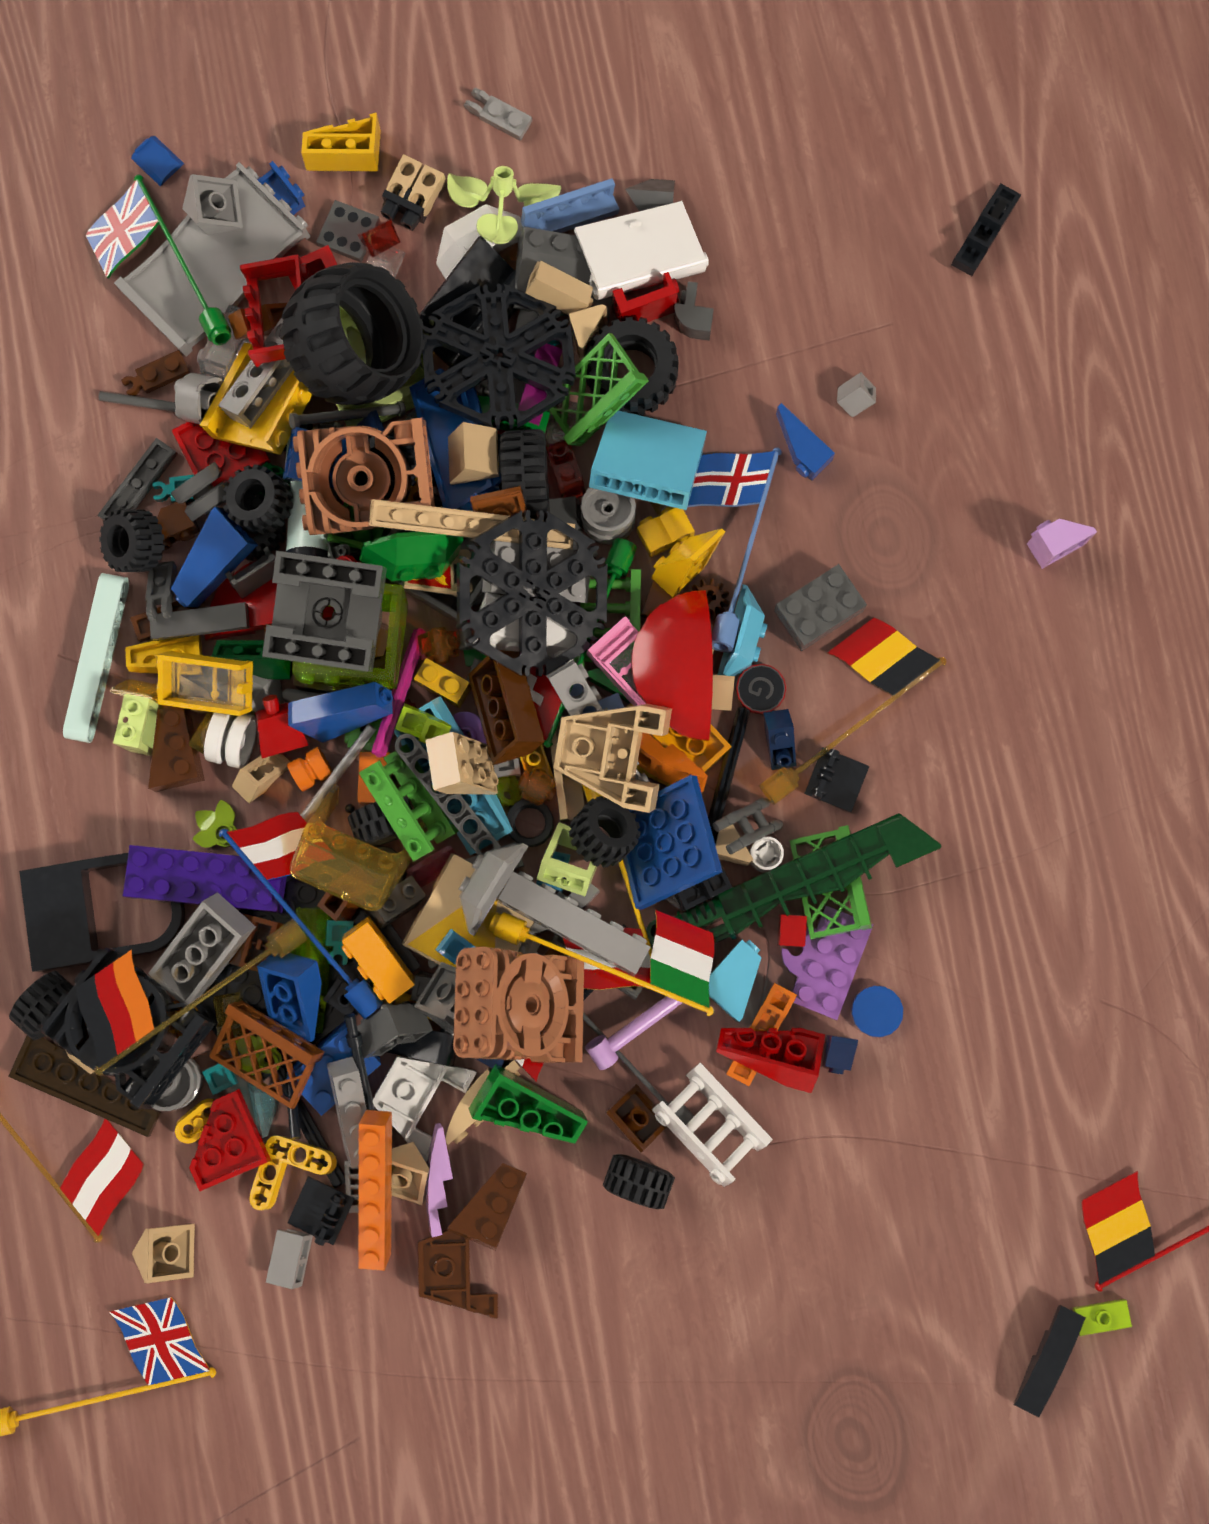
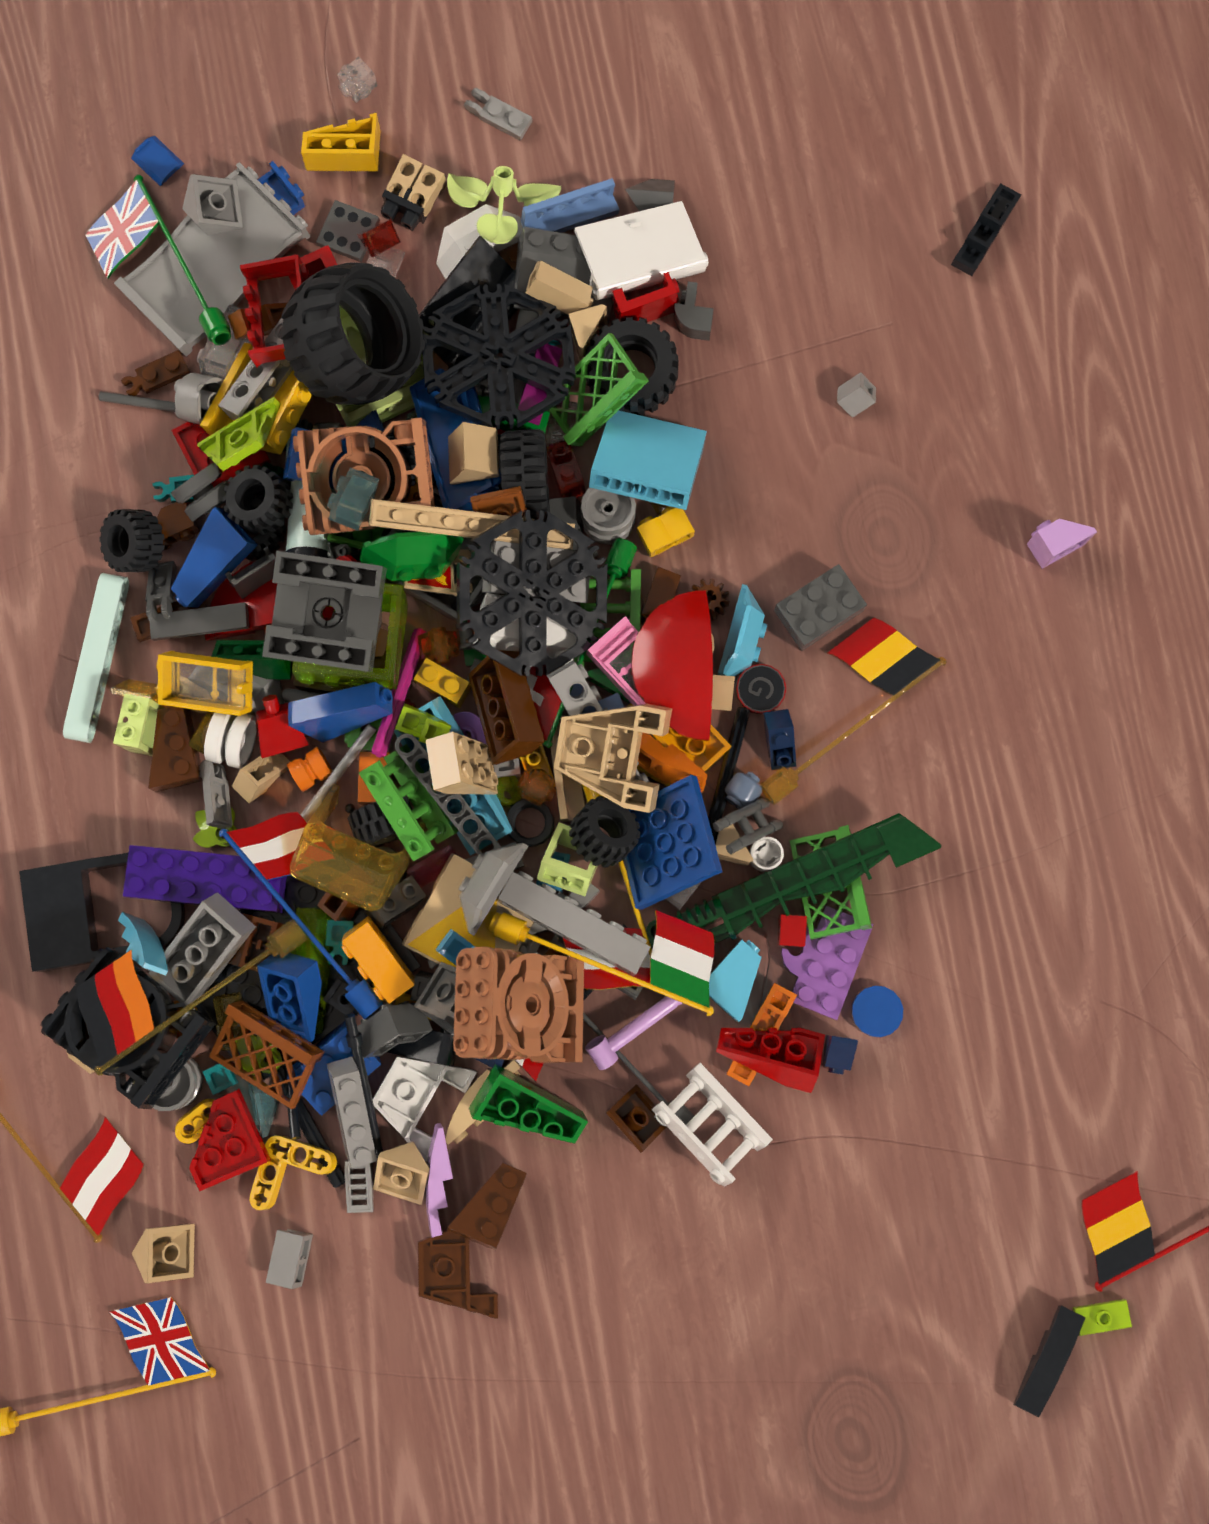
(38, 1002): black tyre -> none
(51, 1071): dark brown wing -> none
(141, 478): dark grey tile -> none
(143, 657): yellow wing -> none
(144, 943): none -> medium azure slope
(216, 795): none -> light grey hinge
(242, 436): none -> lime wing
(296, 420): dark grey bar -> none
(320, 1211): black hinge -> none
(352, 499): none -> clear light blue brick
(356, 80): none -> clear brick
(375, 1189): orange brick -> none
(638, 1181): black tyre -> none
(685, 561): yellow slope -> none
(703, 890): black slope -> none
(733, 482): flag -> none
(743, 789): none -> sand blue head
(806, 449): blue slope -> none
(837, 780): black hinge -> none

